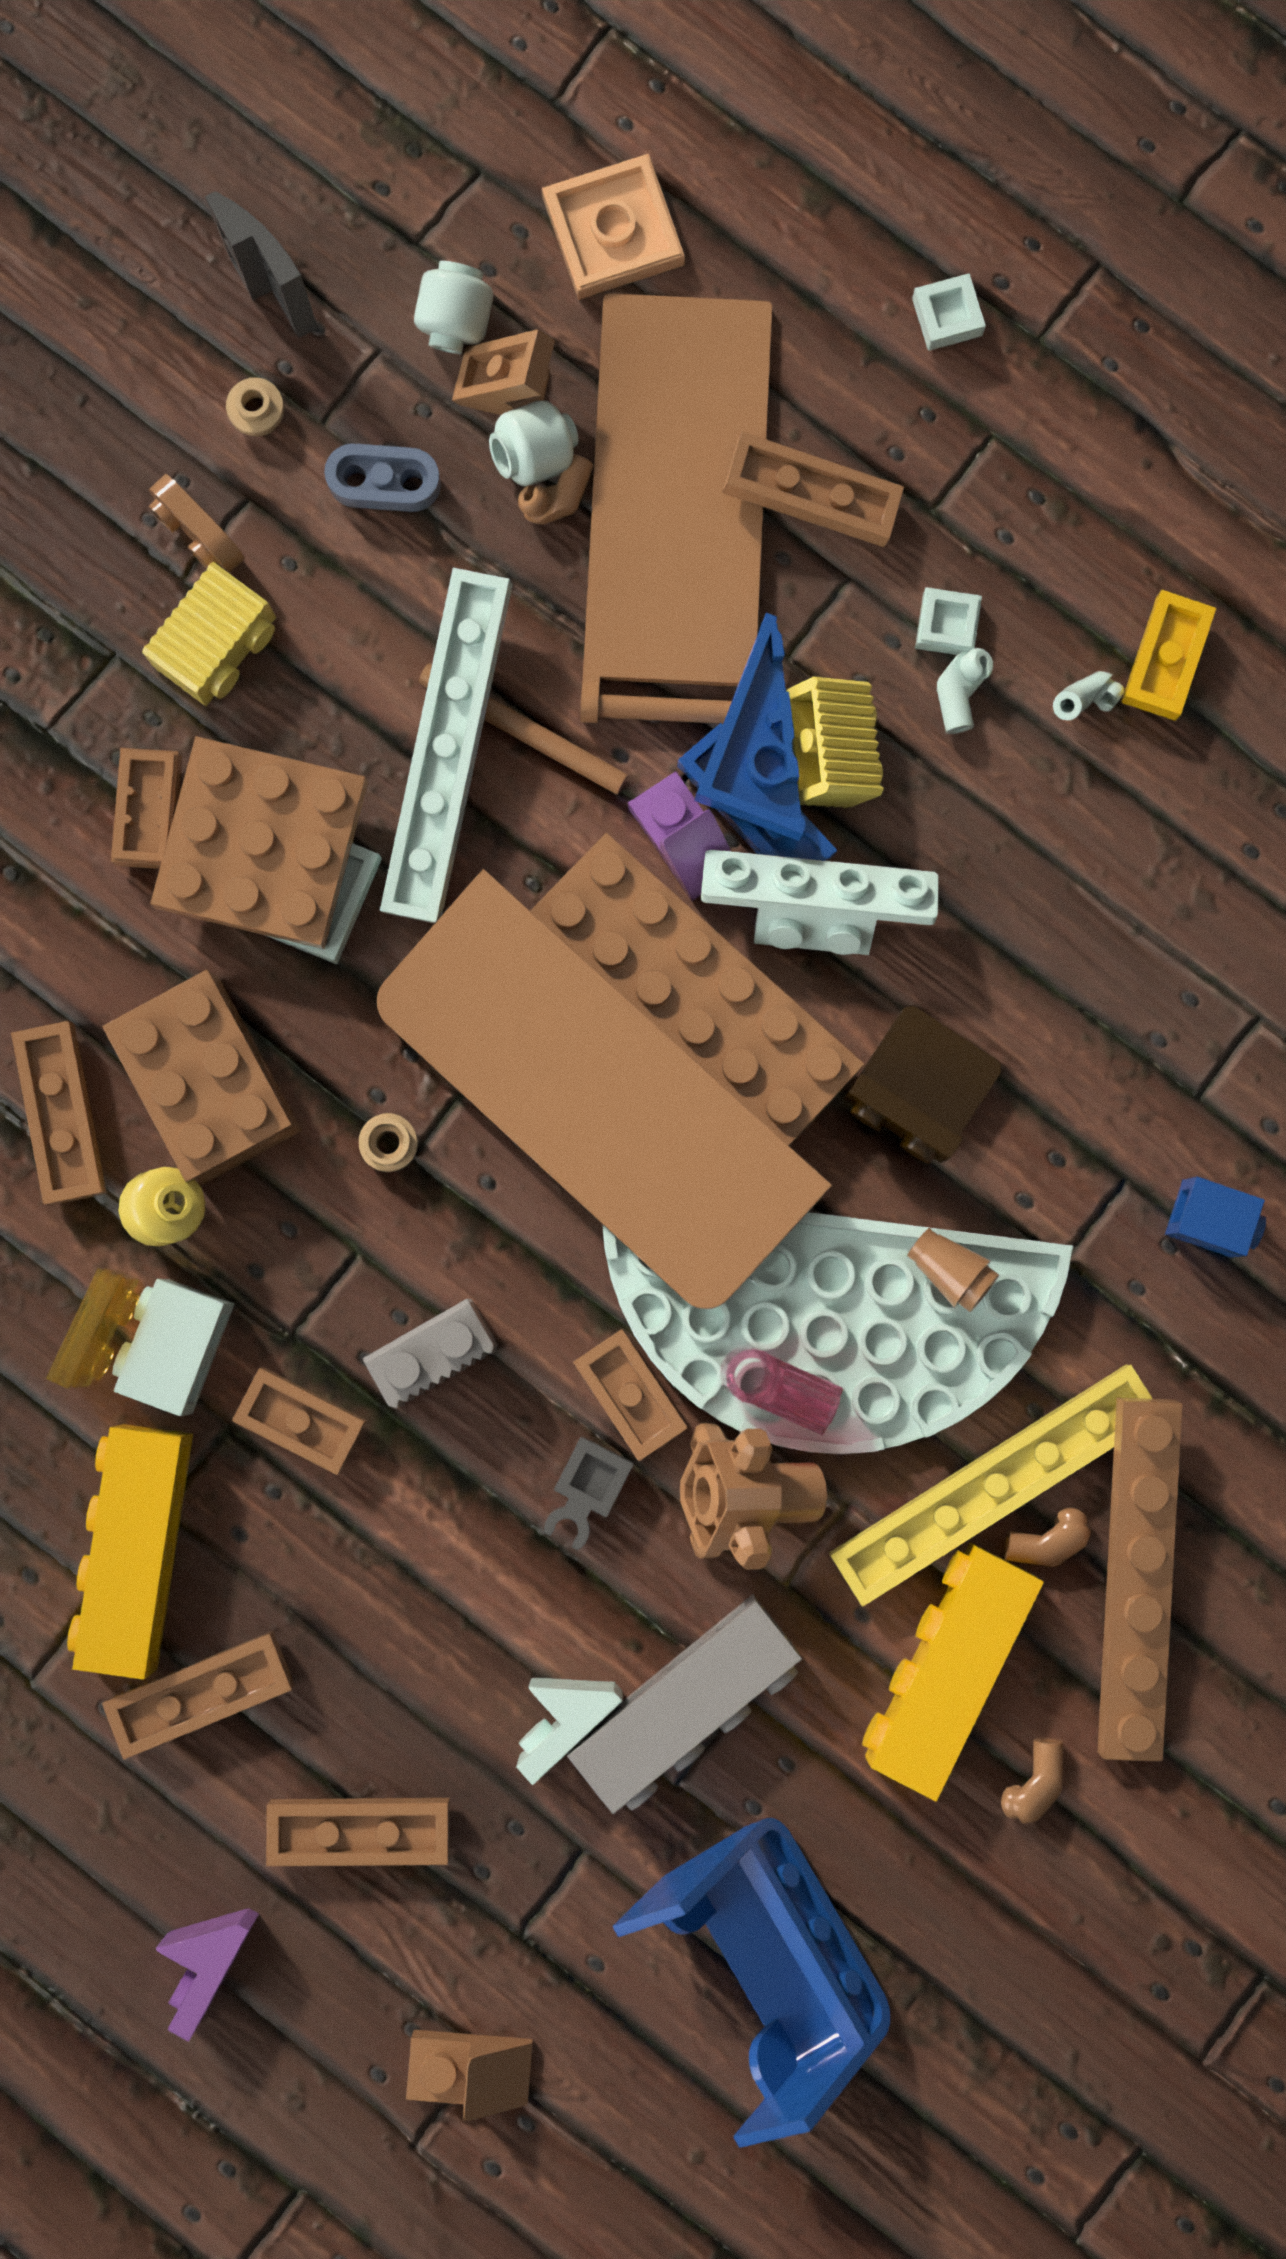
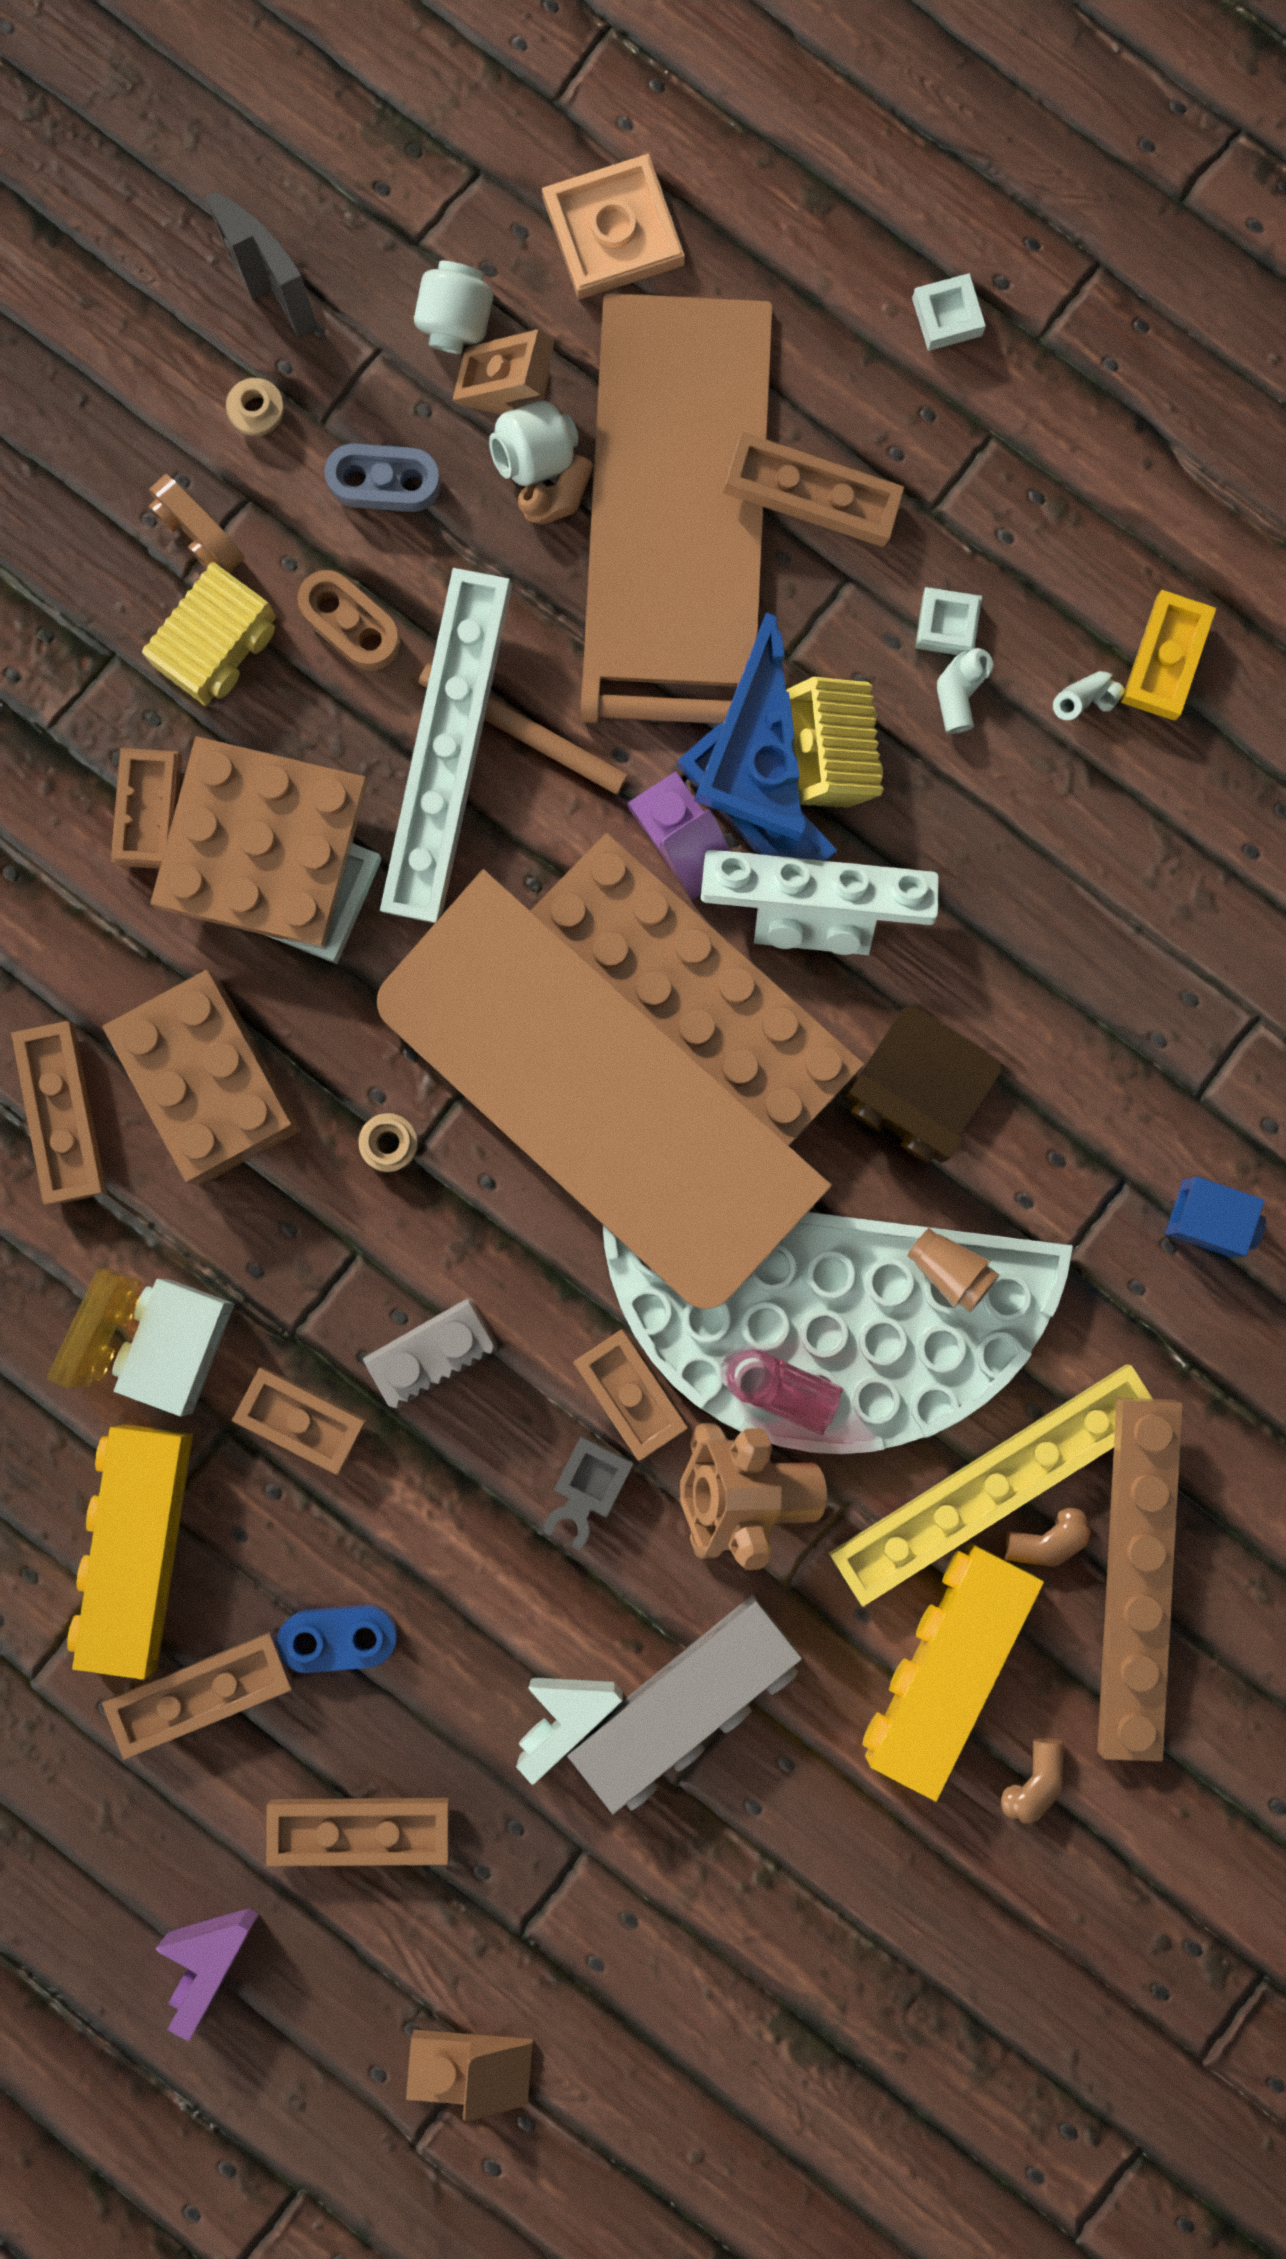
(146, 1215): light yellow head -> none
(336, 1638): none -> blue plate
(350, 622): none -> medium nougat plate
(791, 1960): blue windscreen -> none

